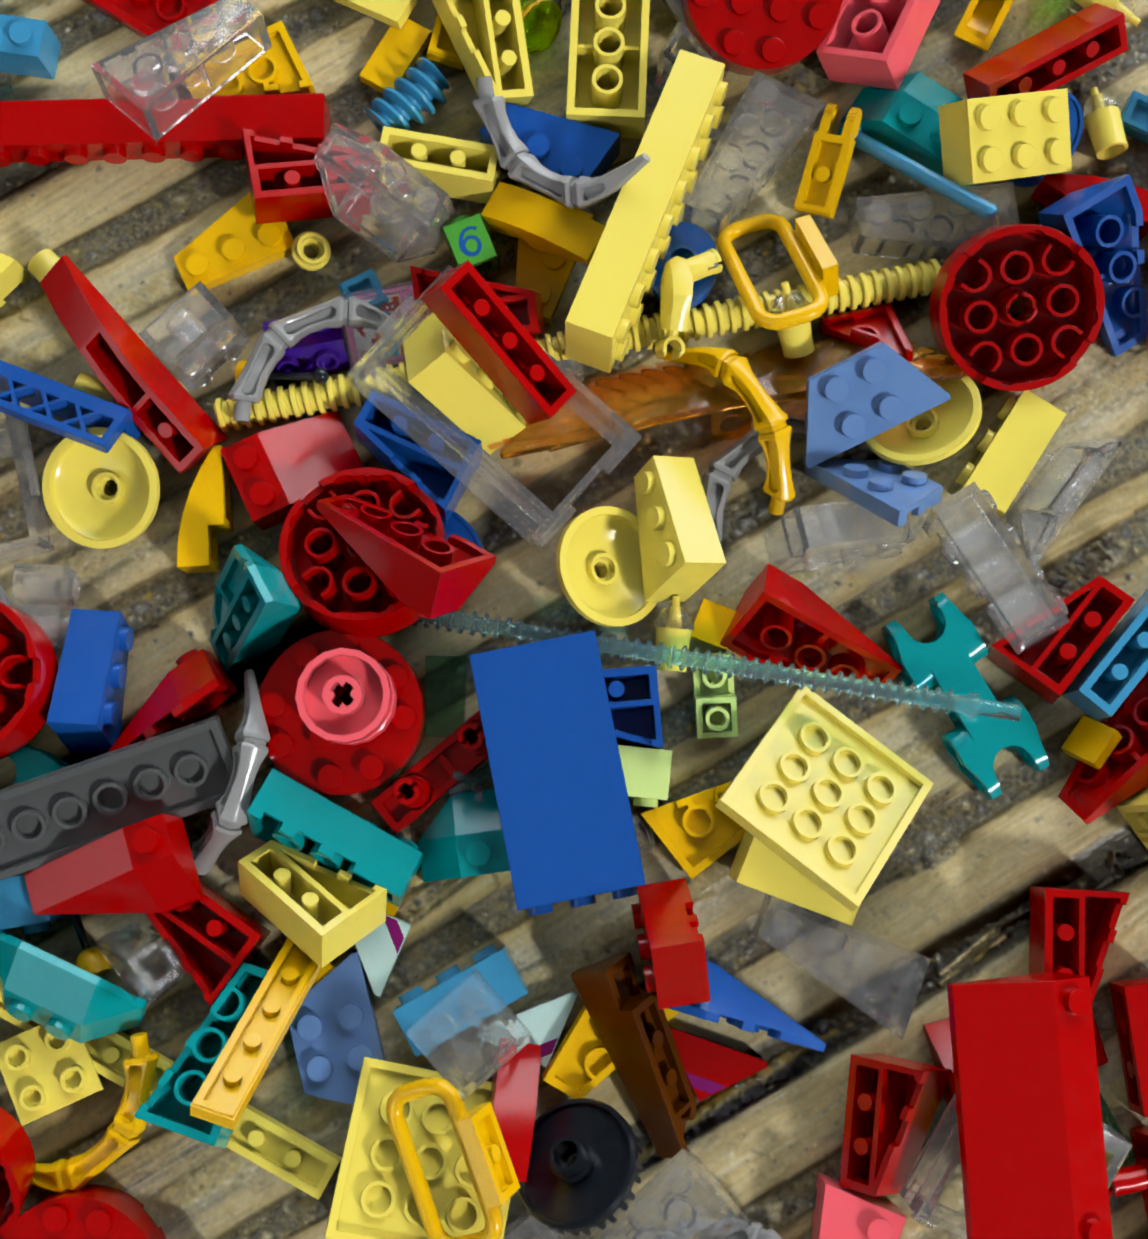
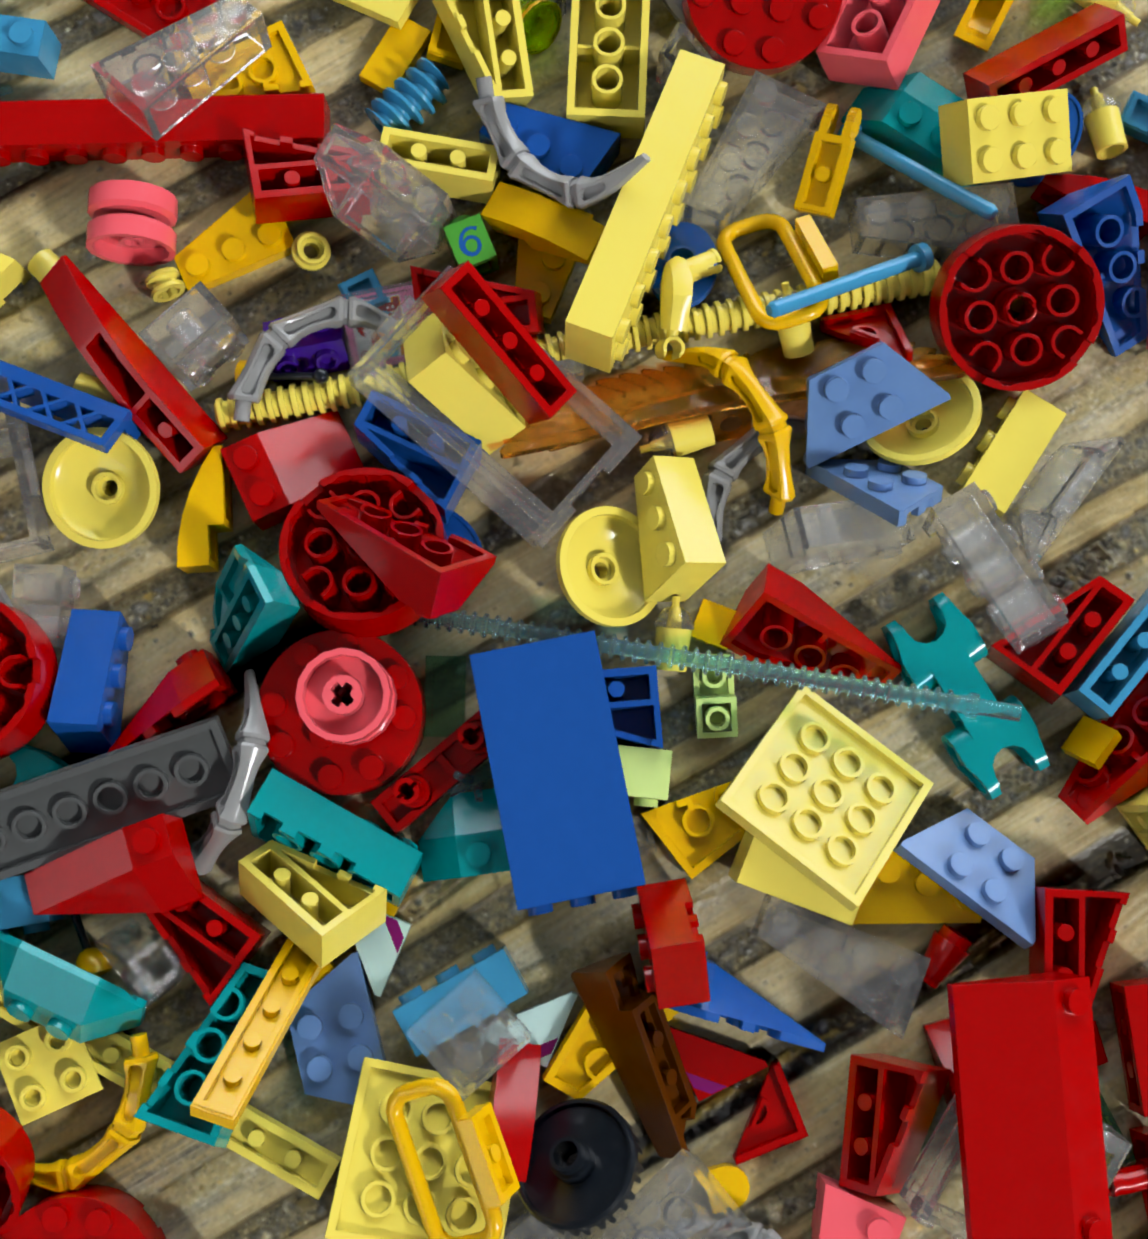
(131, 223): none -> coral wheel
(165, 284): none -> light yellow bush
(680, 437): none -> light yellow piece
(732, 1180): none -> yellow tile
(772, 1120): none -> red tile
(910, 897): none -> yellow wing
(918, 258): none -> dark azure bar
(947, 951): none -> red cone
(980, 871): none -> medium blue wing

